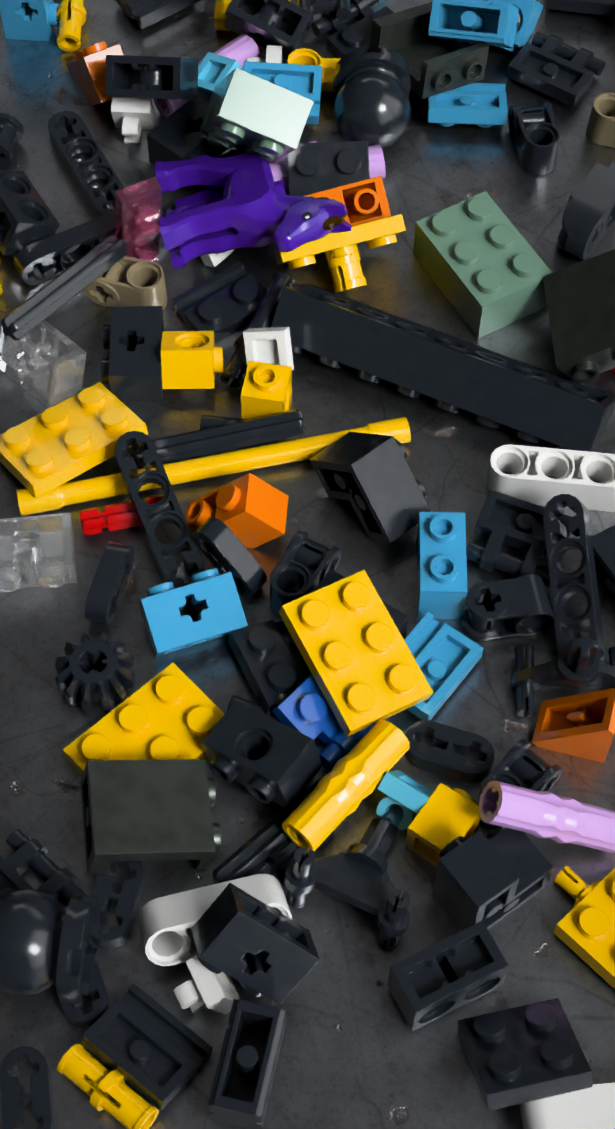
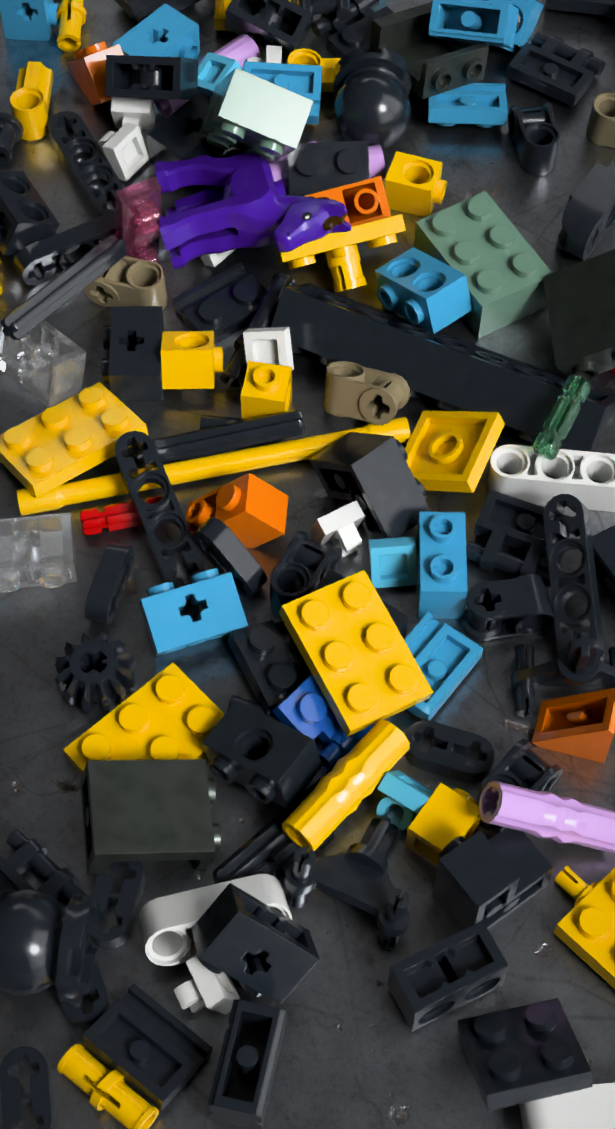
(32, 99): none -> yellow piece
(125, 150): none -> white tile
(162, 35): none -> dark azure brick
(340, 528): none -> white tile
(362, 393): none -> dark tan piece
(393, 562): none -> medium azure tile
(414, 184): none -> yellow brick
(423, 290): none -> dark azure brick
(452, 448): none -> yellow plate
(561, 417): none -> clear green axle

